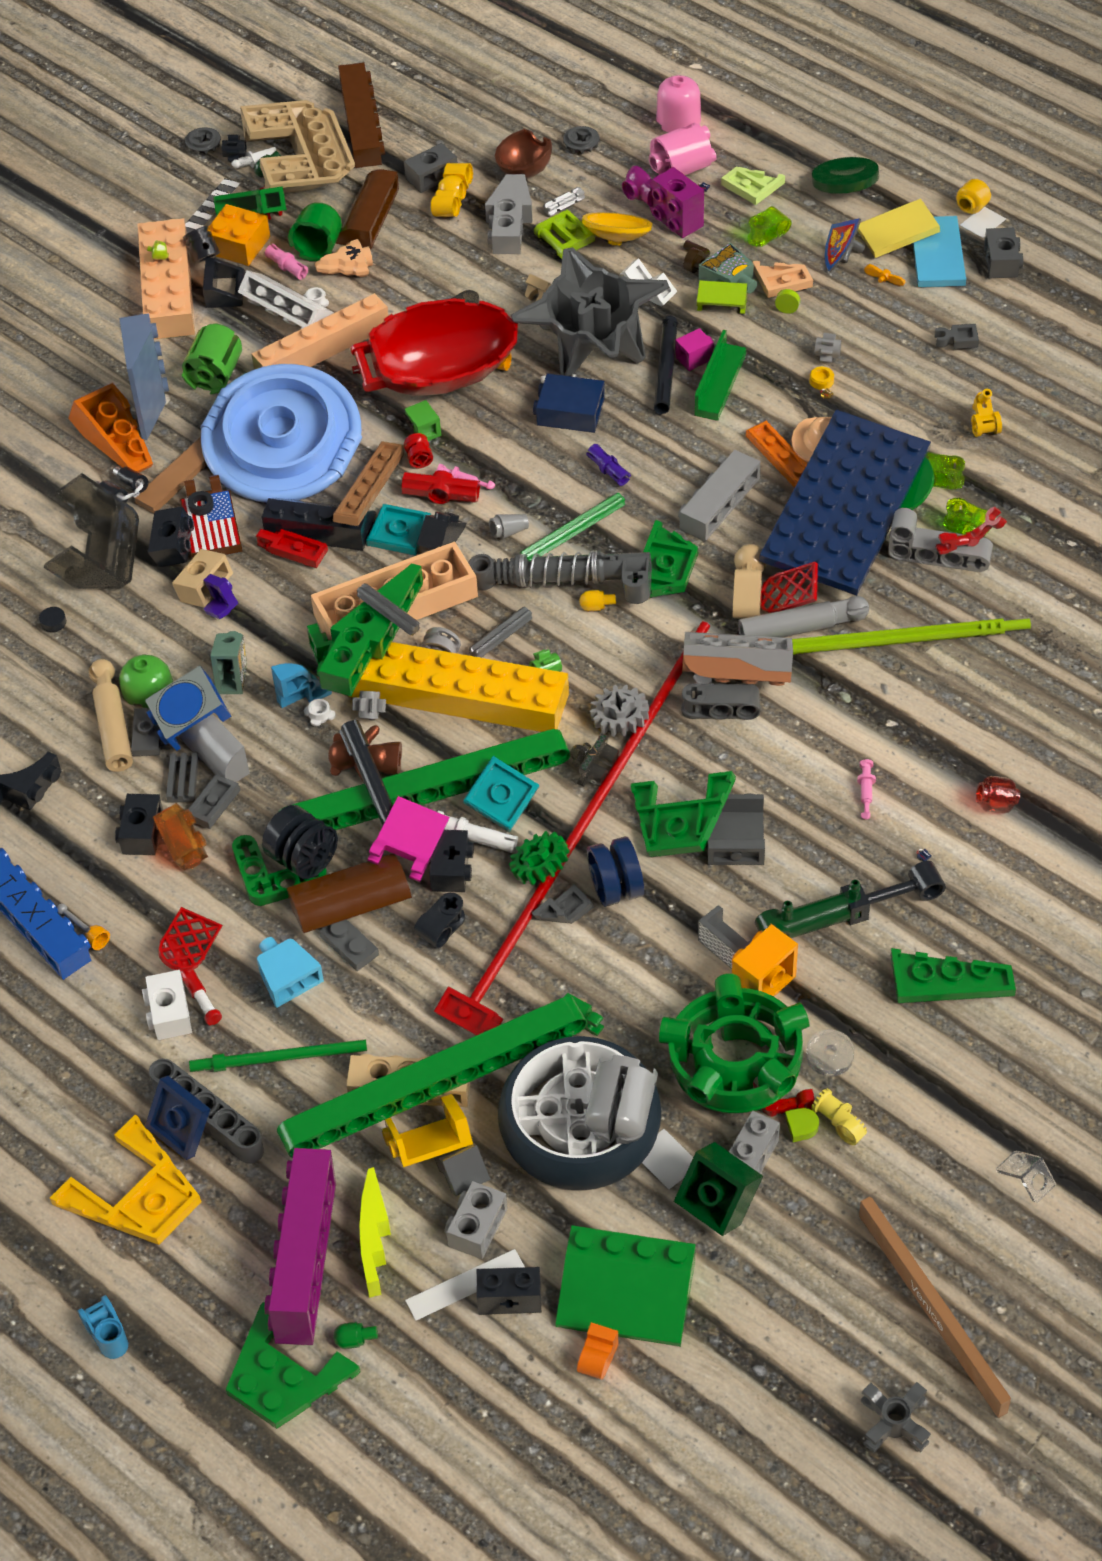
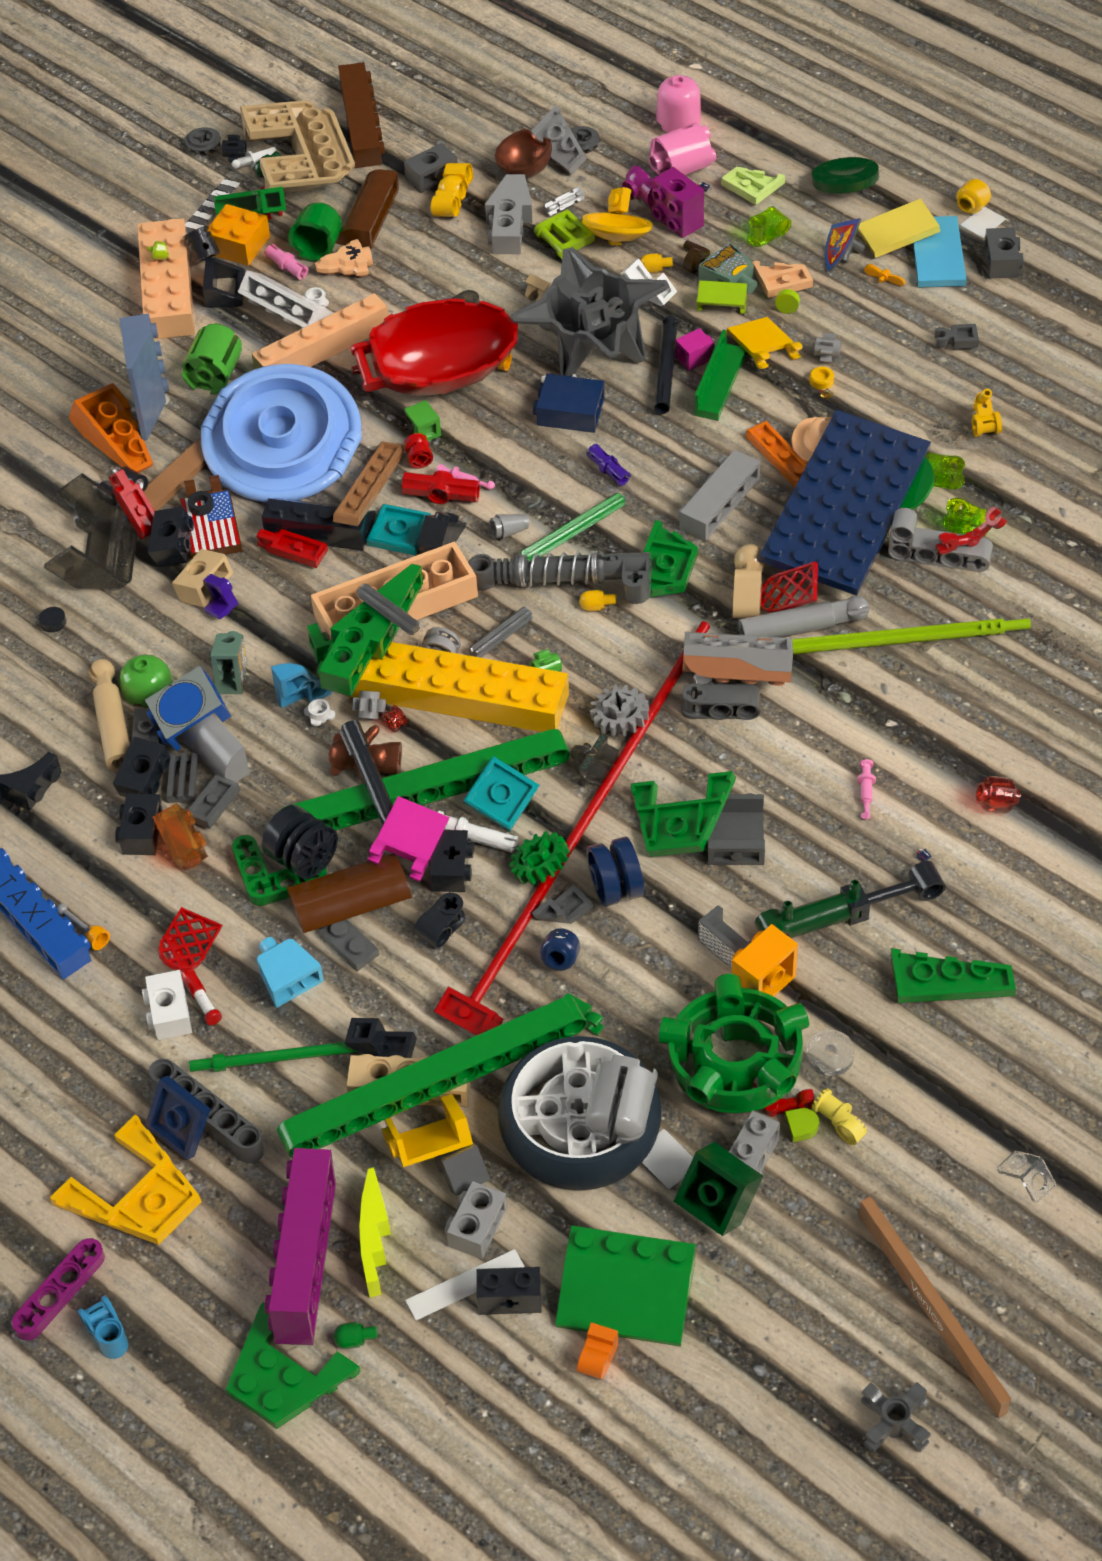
(54, 1286): none -> magenta beam
(133, 503): none -> red hinge
(139, 756): none -> black brick
(371, 1038): none -> black slope
(394, 718): none -> clear red bush
(560, 949): none -> dark blue head
(565, 148): none -> light grey wing
(598, 313): none -> dark grey plate
(619, 200): none -> yellow plate
(655, 262): none -> yellow cylinder
(762, 337): none -> yellow flag

